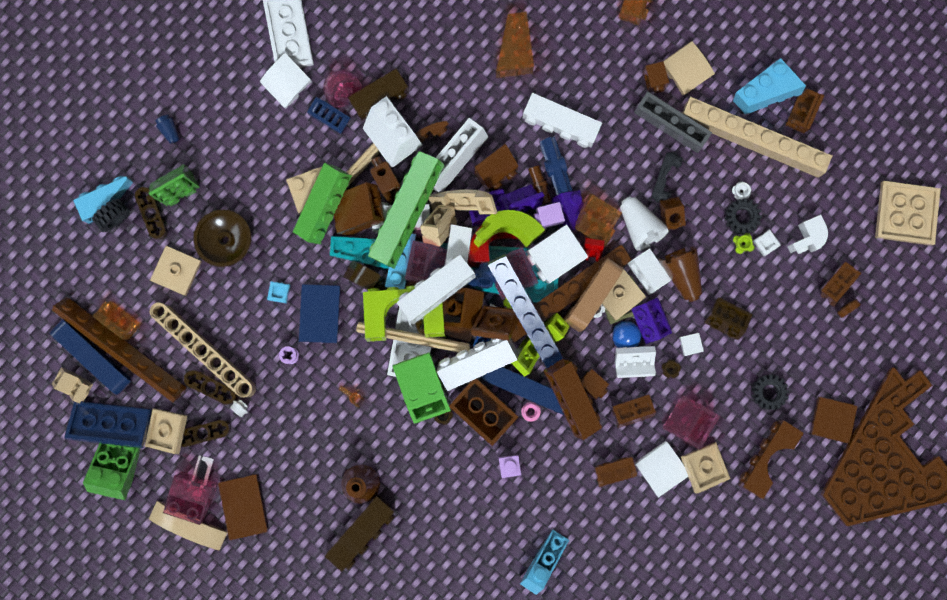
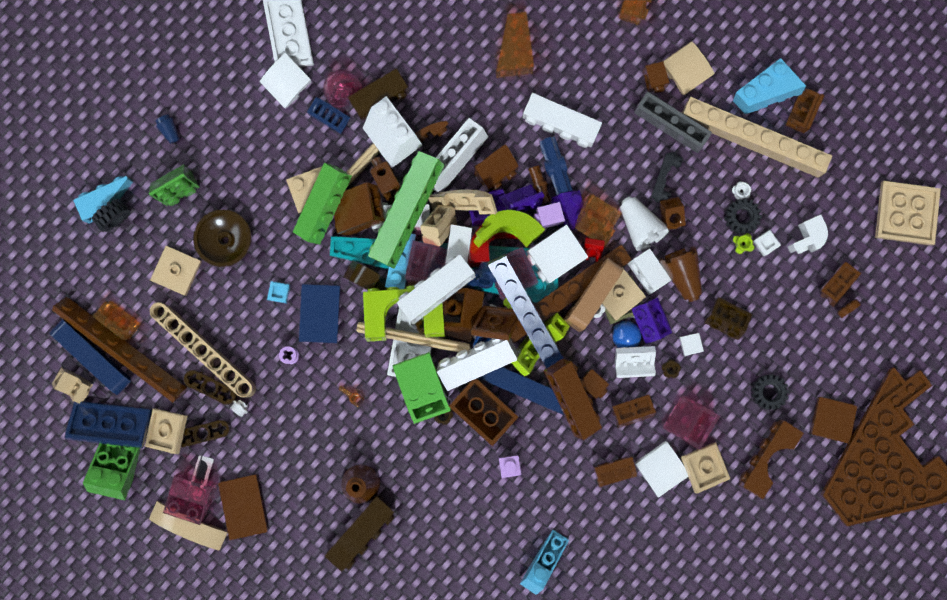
(143, 210): dark brown beam -> none
(535, 416): bright pink plate -> none

